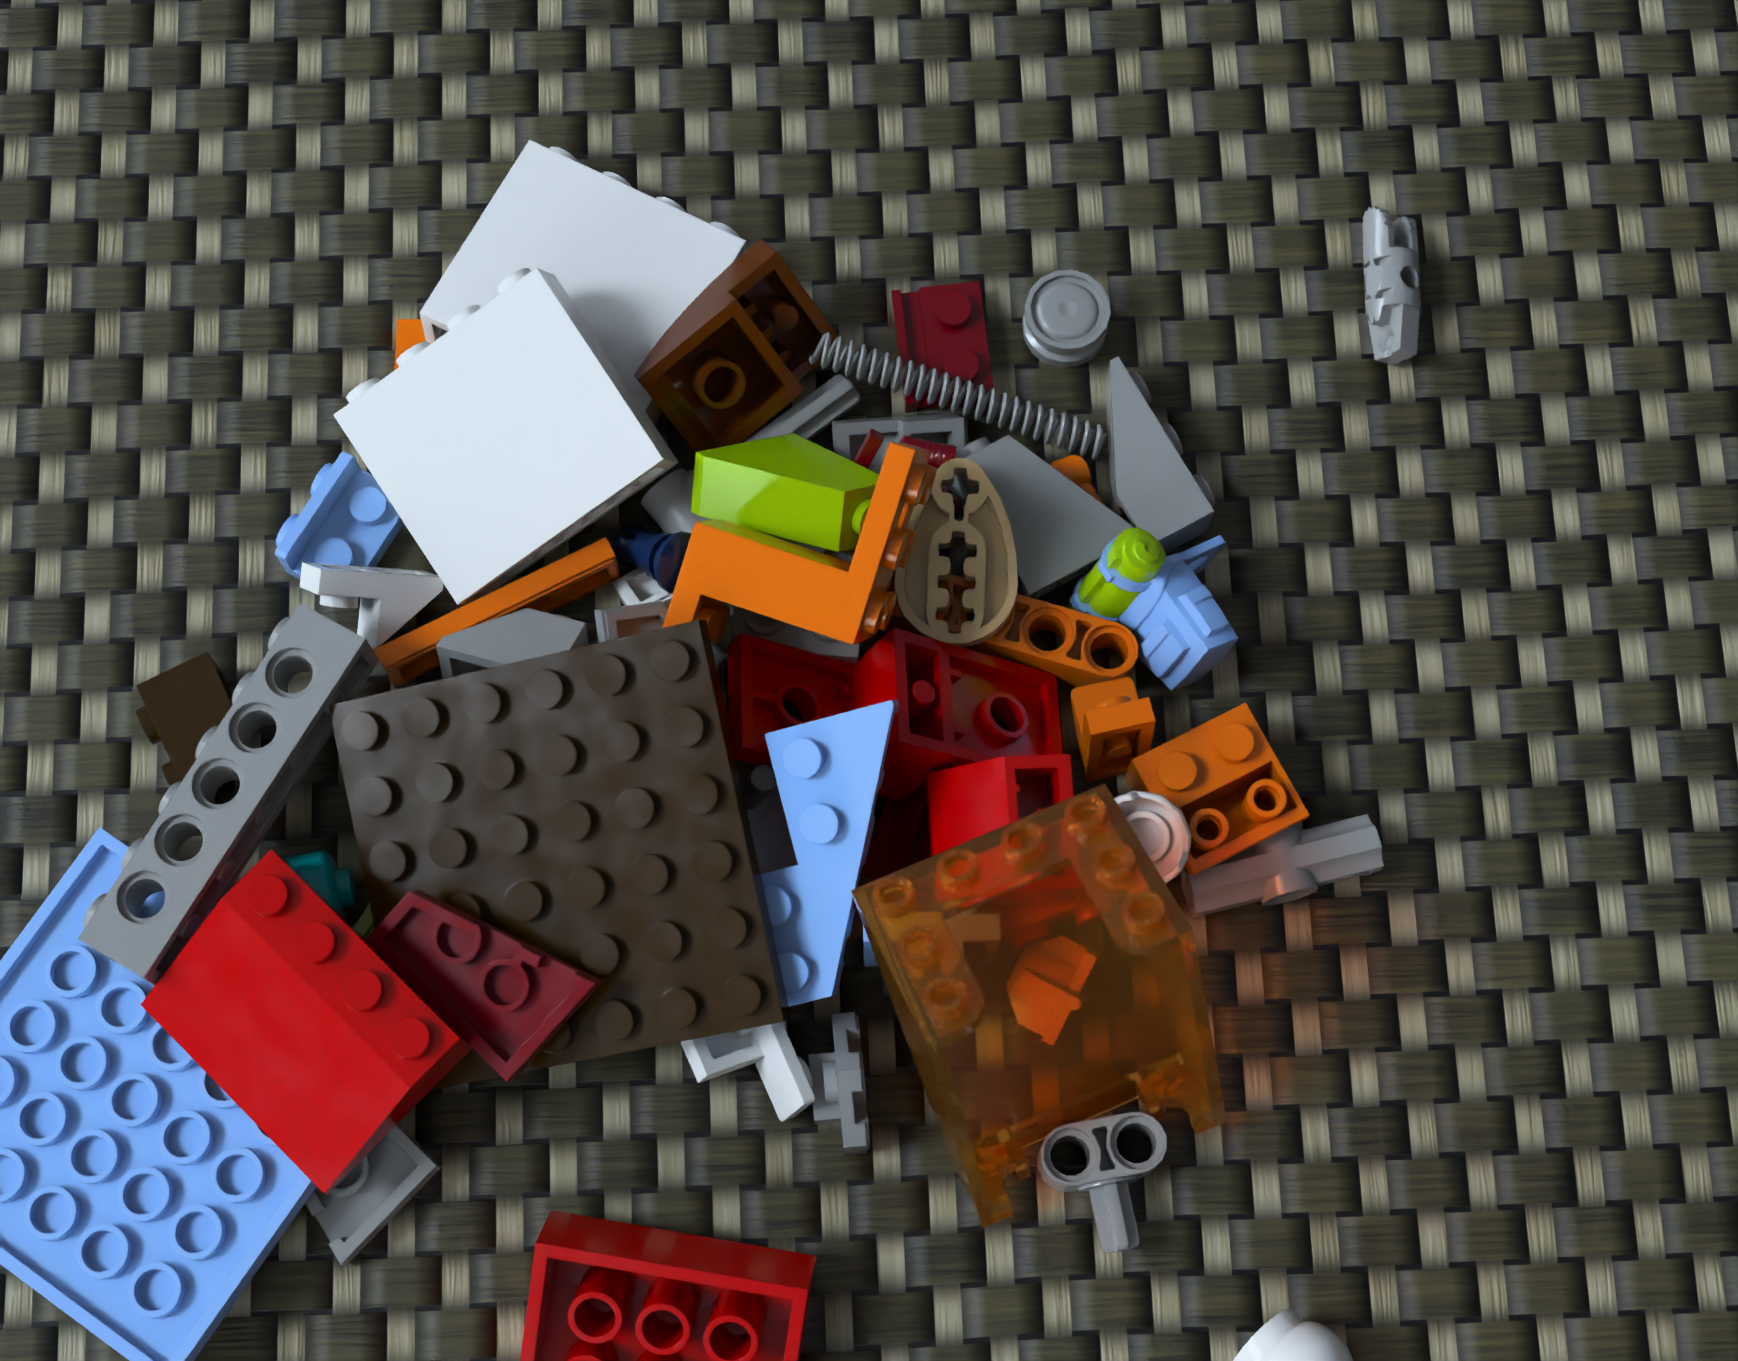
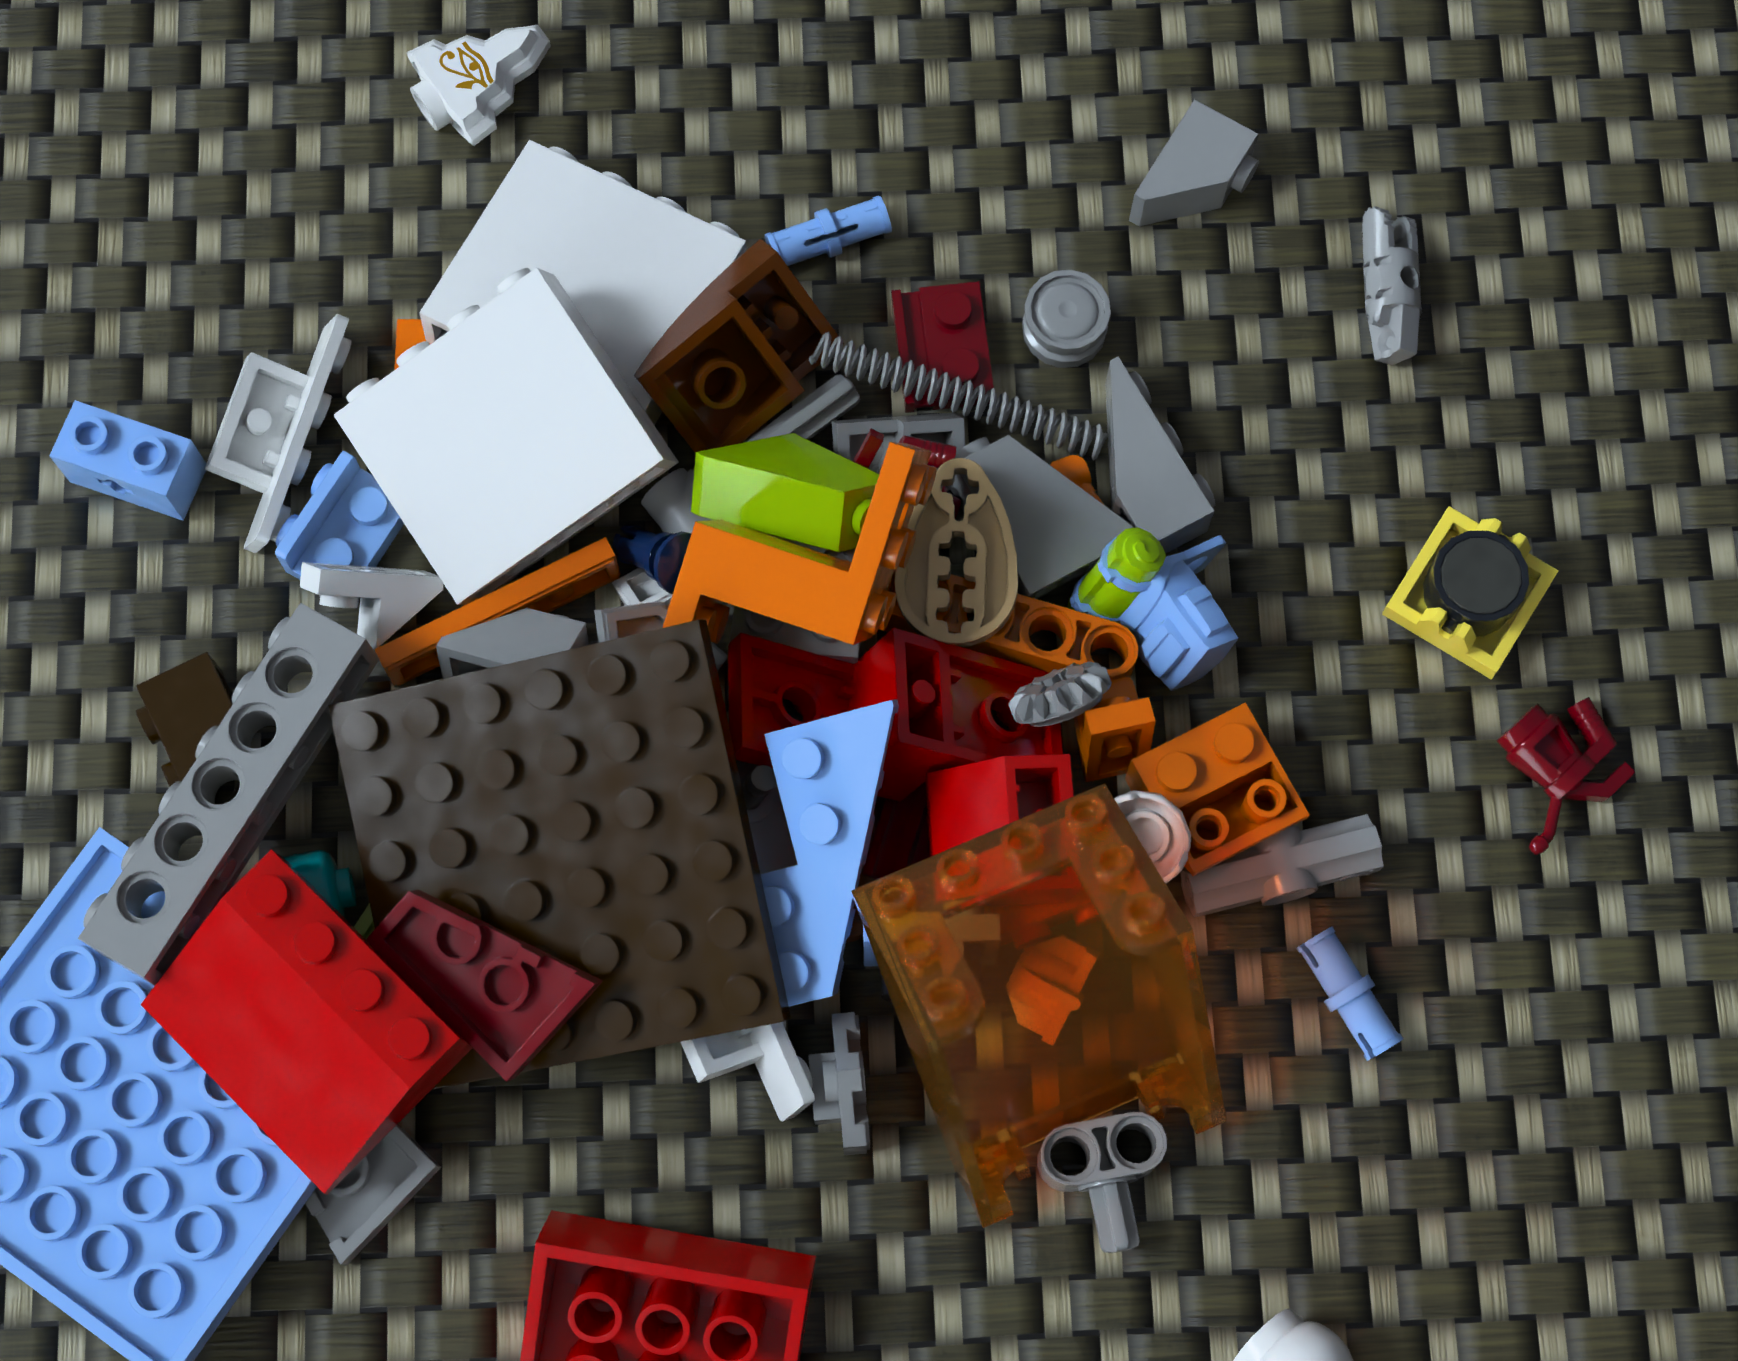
(129, 460): none -> light blue brick
(269, 424): none -> white bracket
(474, 78): none -> white rock
(831, 231): none -> light blue pin
(1060, 694): none -> light grey gear
(1196, 167): none -> light grey slope
(1349, 993): none -> light blue pin
(1471, 590): none -> piece
(1549, 756): none -> dark red piece

